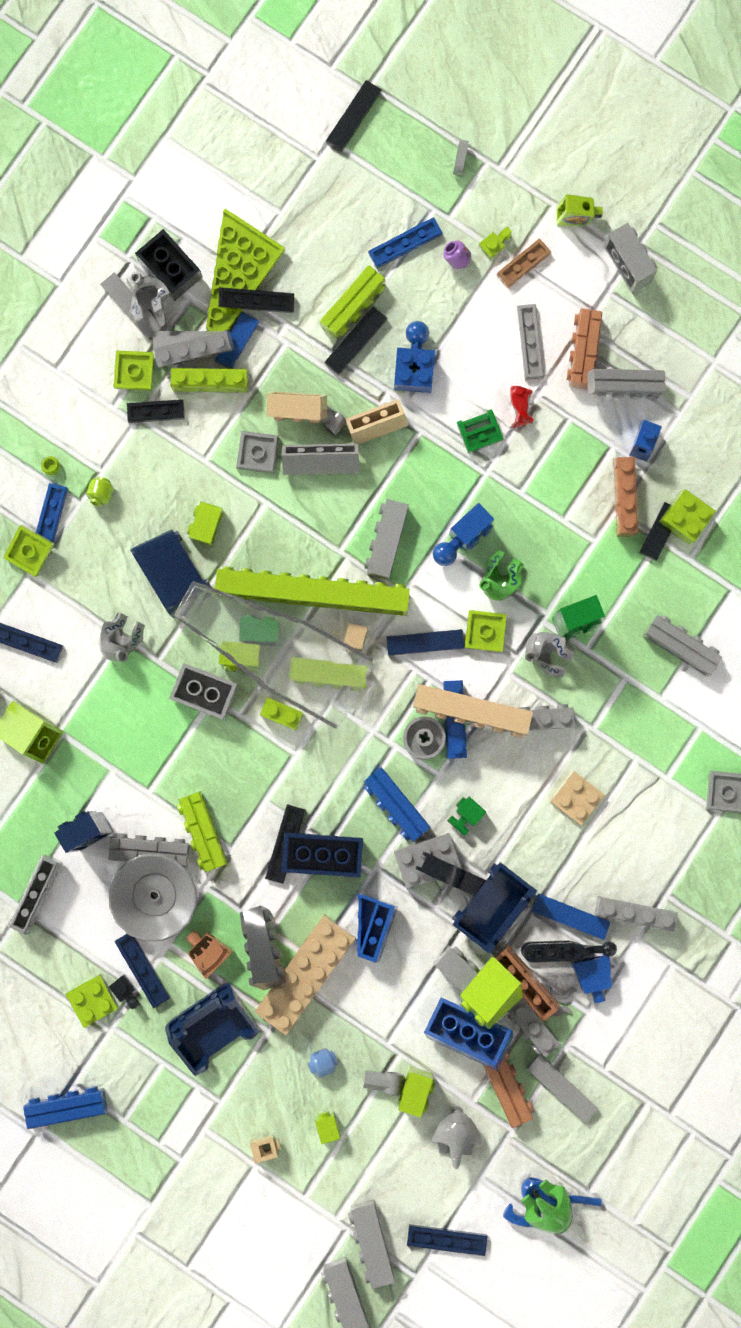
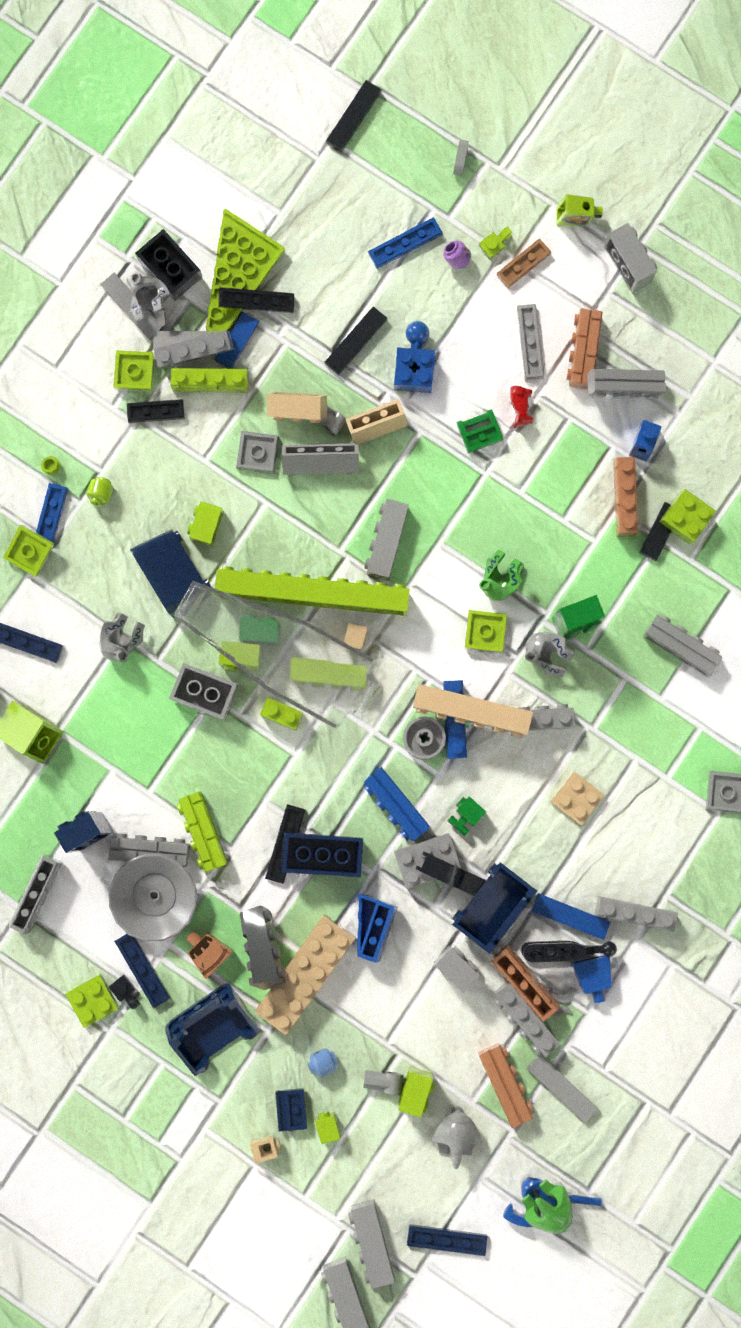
(65, 1108): blue brick -> none
(291, 1109): none -> dark blue plate
(352, 302): lime brick -> none
(425, 642): dark blue tile -> none
(461, 1033): blue brick -> none
(464, 535): blue brick -> none
(491, 993): lime slope -> none

